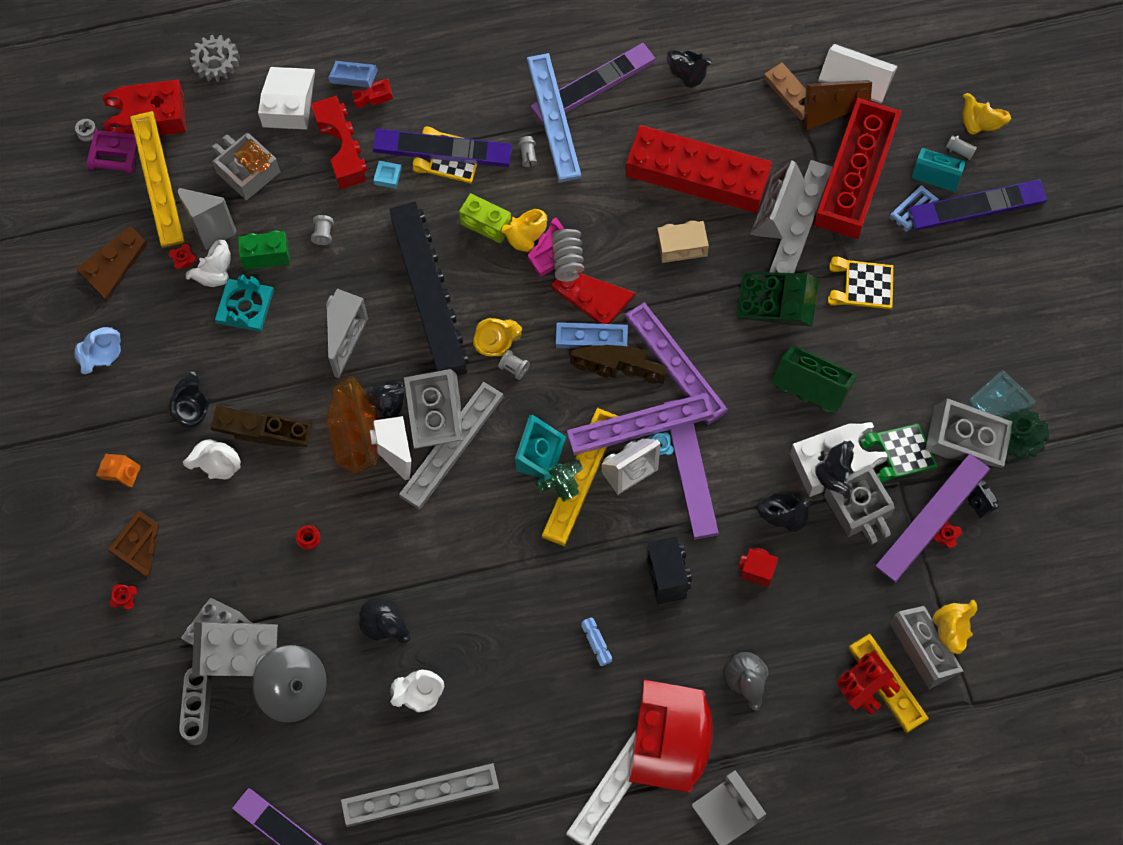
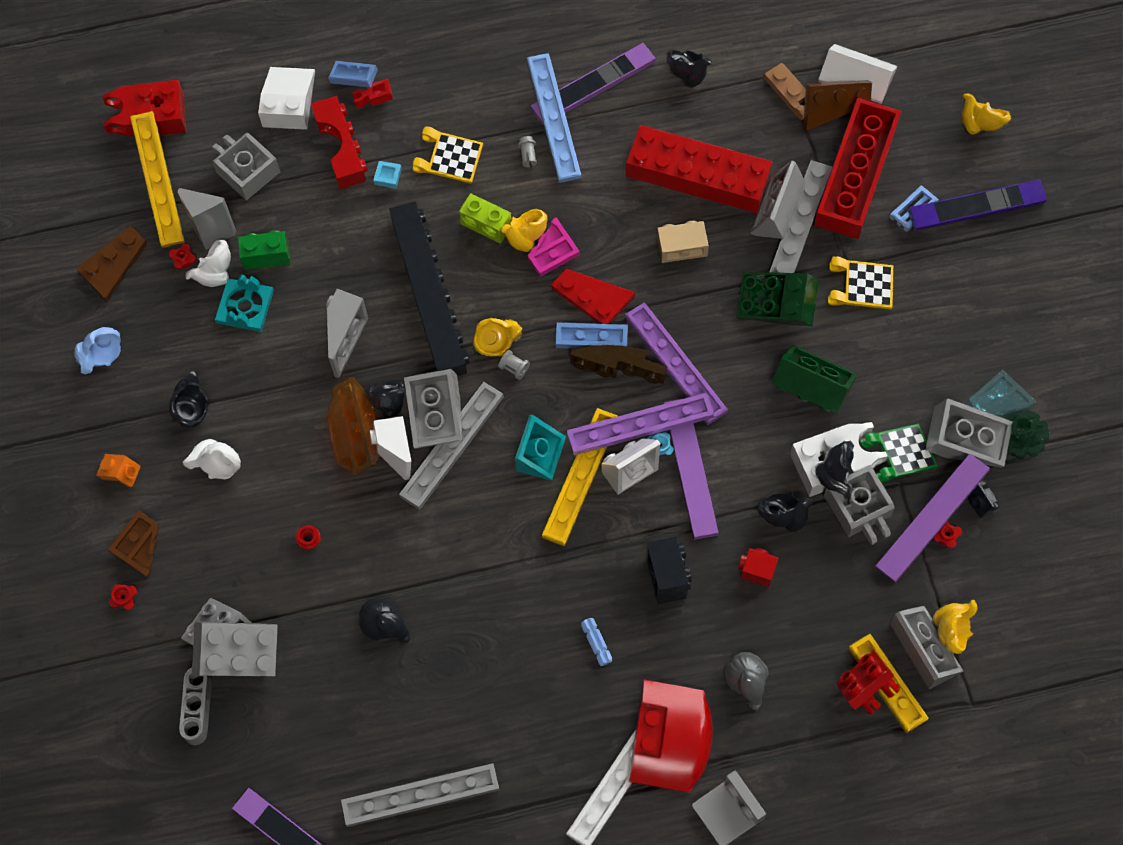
(81, 126): light grey bush -> none
(116, 145): magenta plate -> none
(214, 58): light grey gear -> none
(253, 157): clear orange bracket -> none
(262, 429): dark brown slope -> none
(275, 678): dark grey dish -> none
(322, 230): light grey bush -> none
(417, 690): white hair -> none
(442, 148): tile -> none
(561, 480): clear green plant -> none
(567, 254): light grey piece -> none
(938, 169): teal slope -> none
(961, 147): light grey pin -> none

